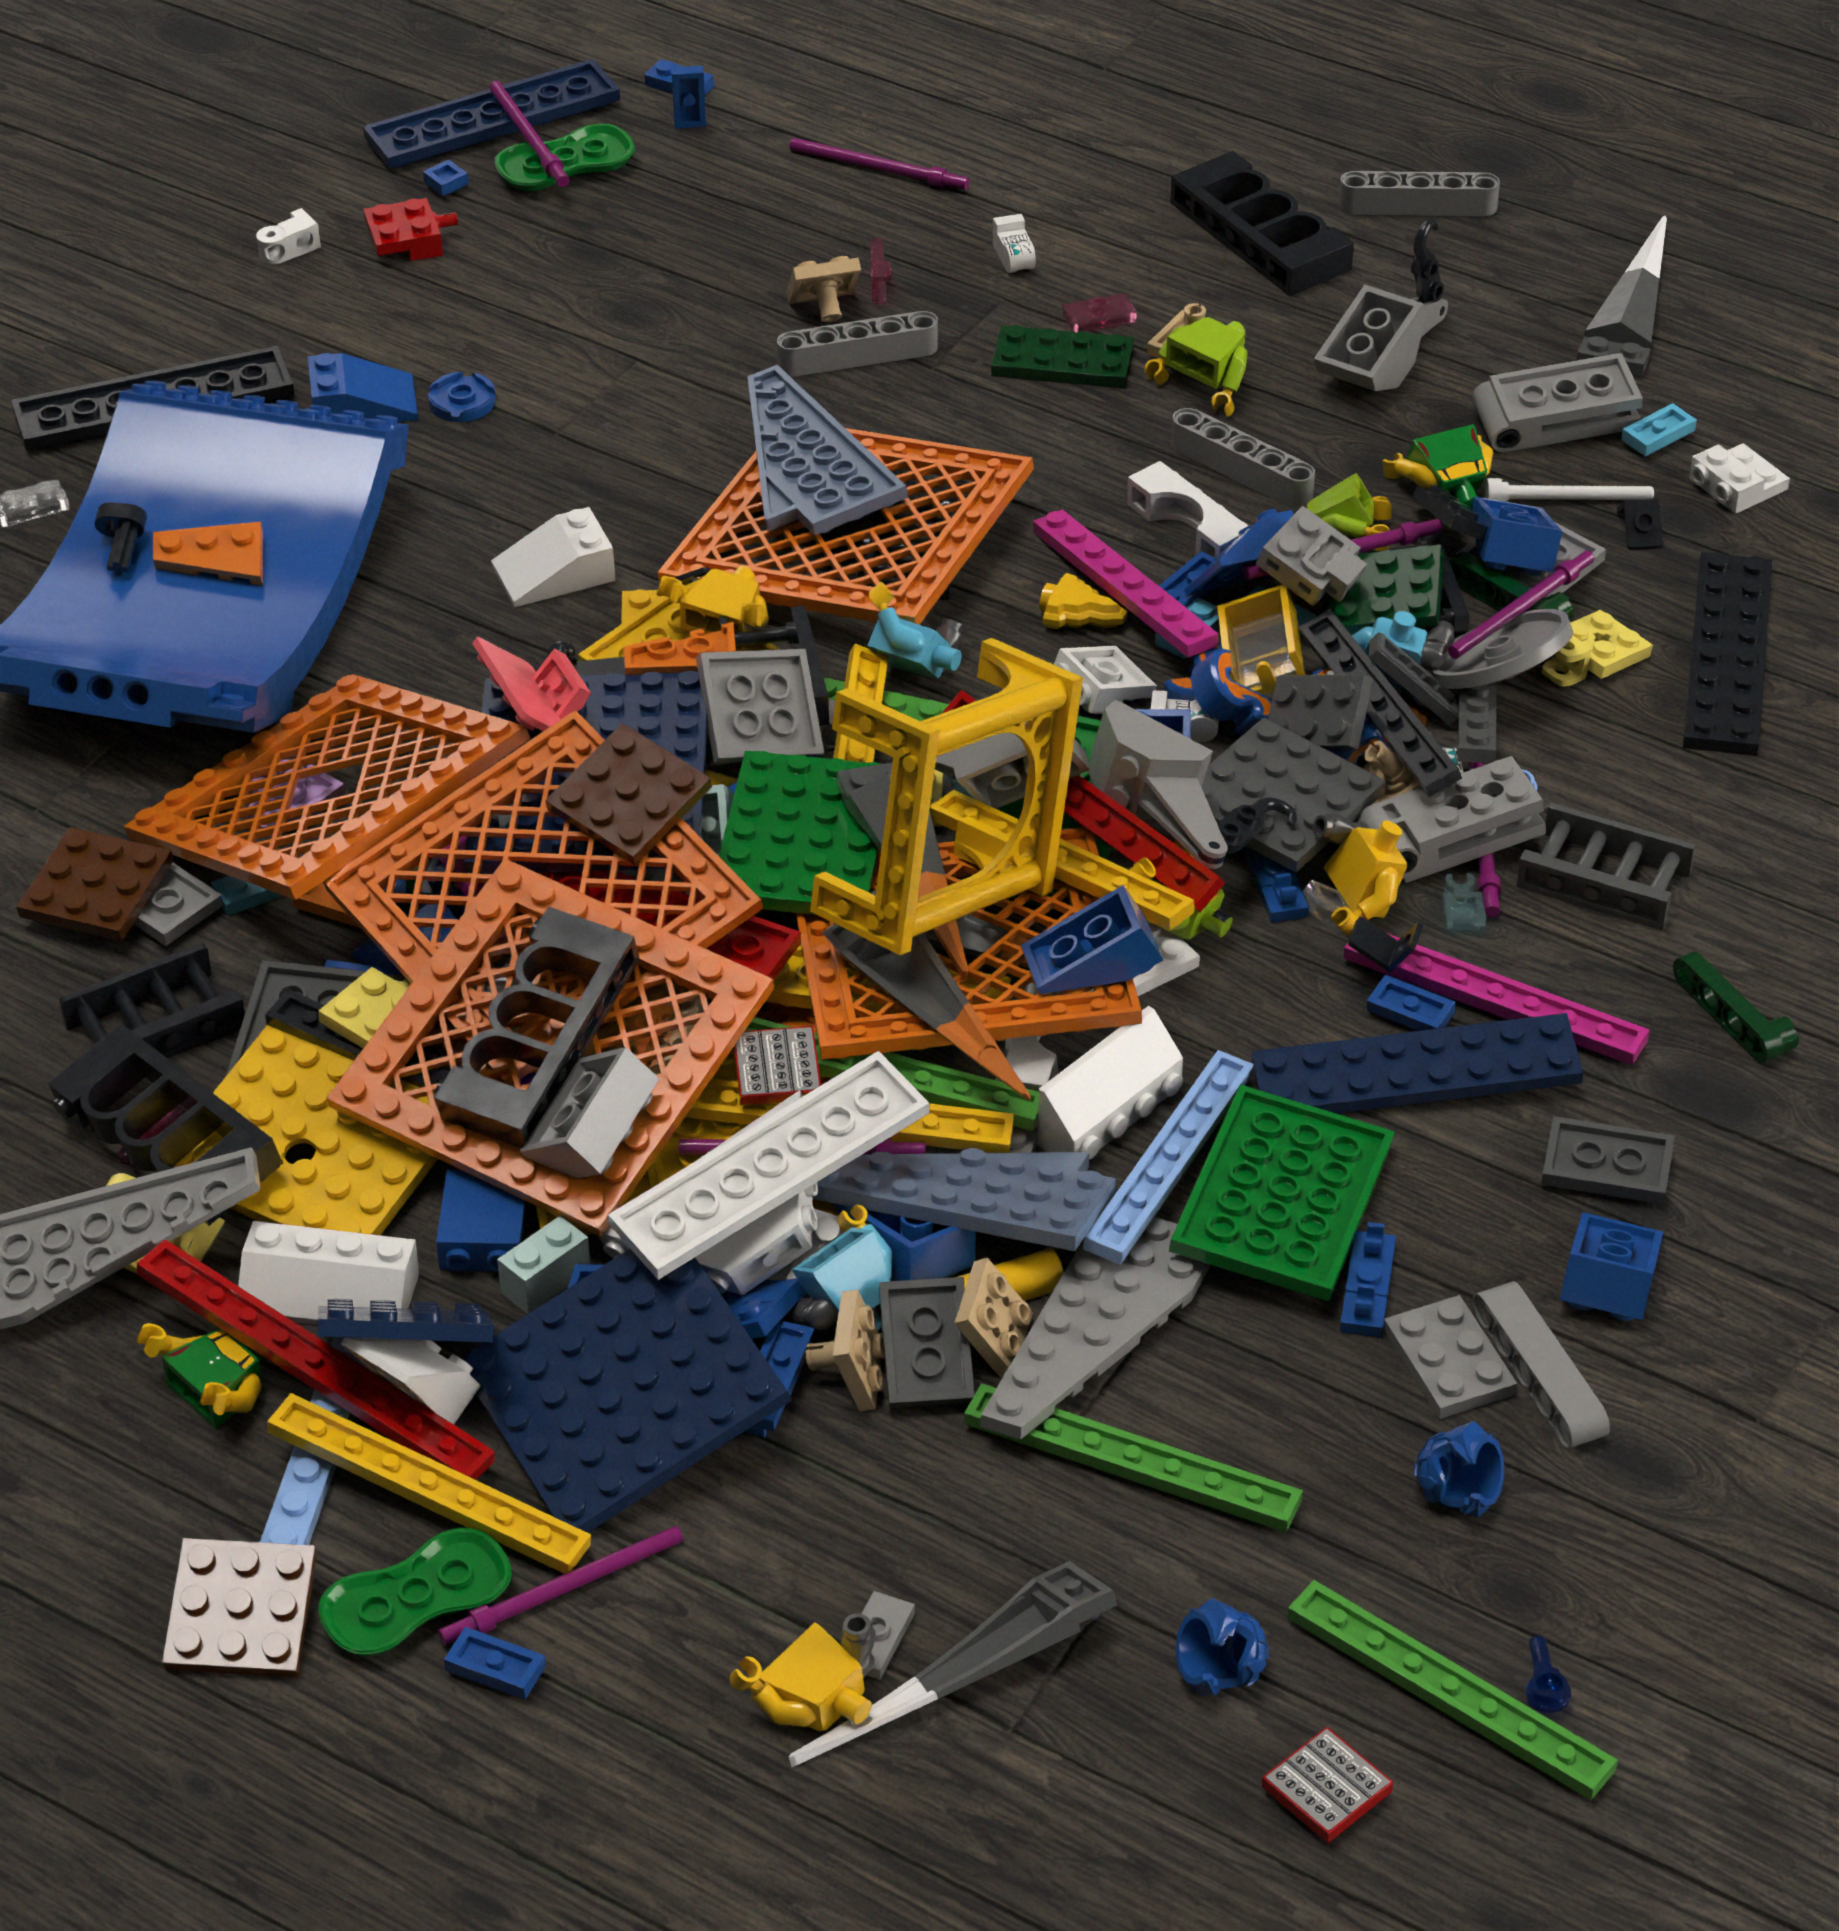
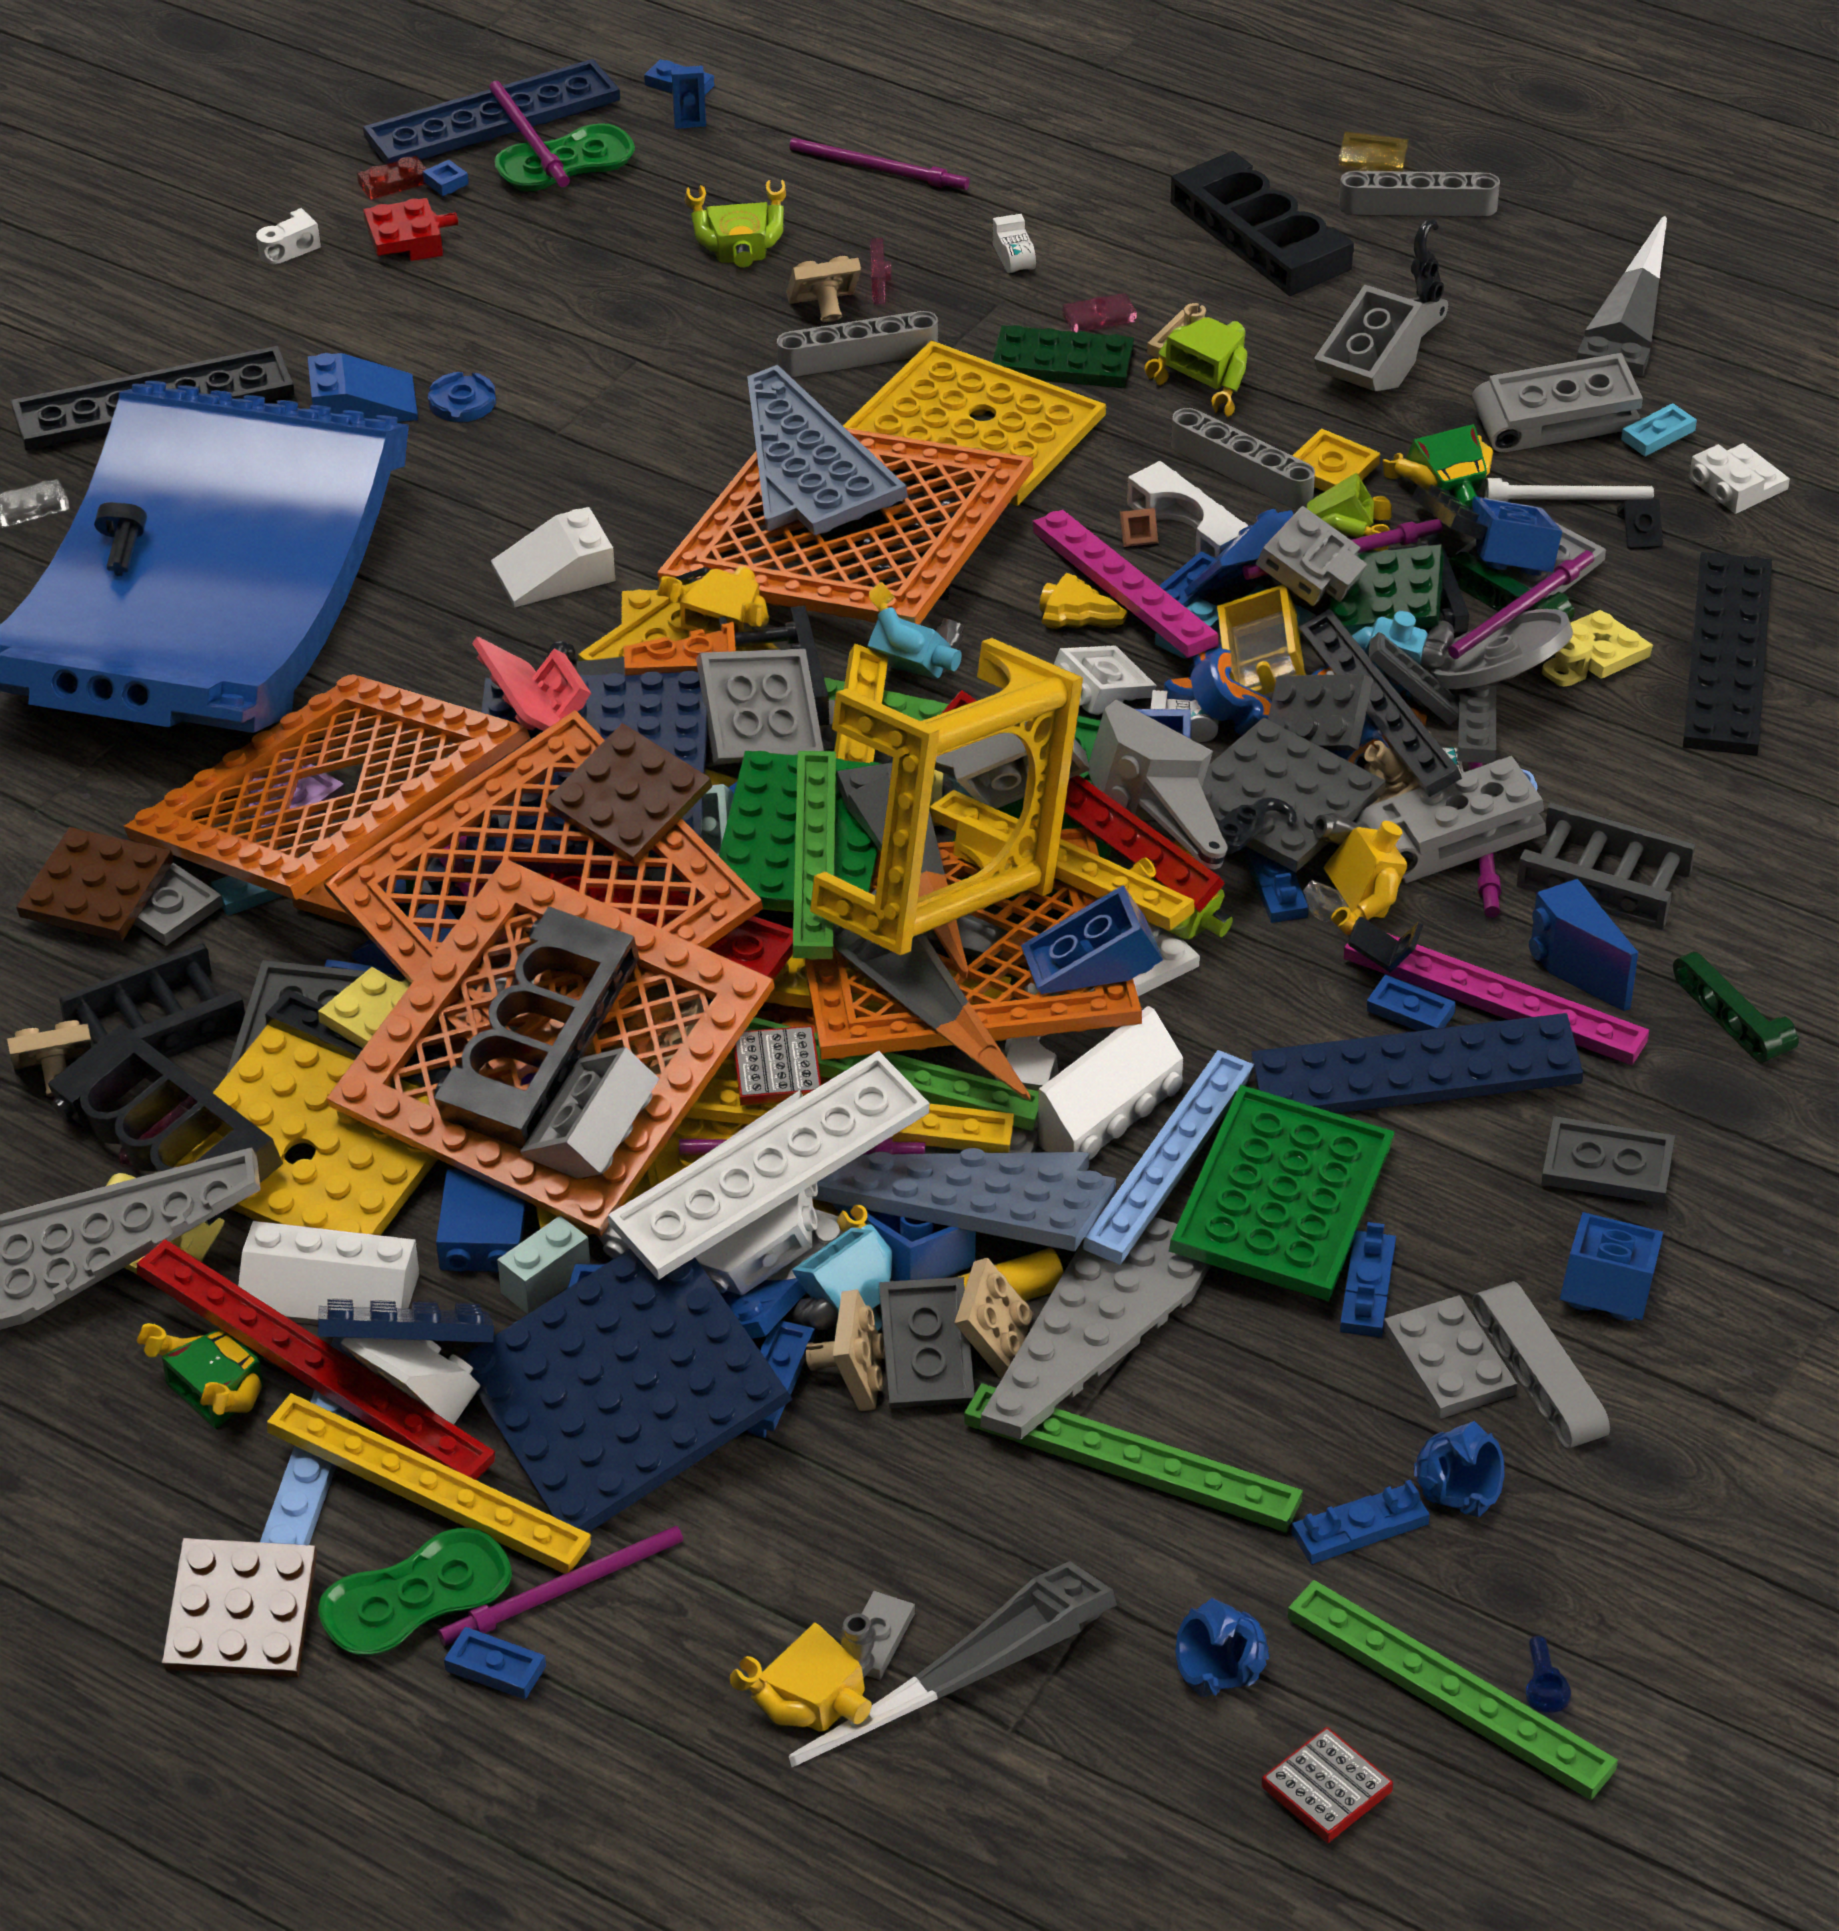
(49, 1048): none -> tan plate
(219, 550): orange wing -> none
(392, 177): none -> clear red plate
(739, 230): none -> lime torso
(813, 850): none -> bright green plate
(944, 386): none -> yellow plate
(1138, 527): none -> nougat slope
(1336, 458): none -> yellow plate
(1360, 1523): none -> blue plate
(1373, 152): none -> clear yellow plate
(1462, 906): clear light blue plate -> none
(1583, 944): none -> blue slope

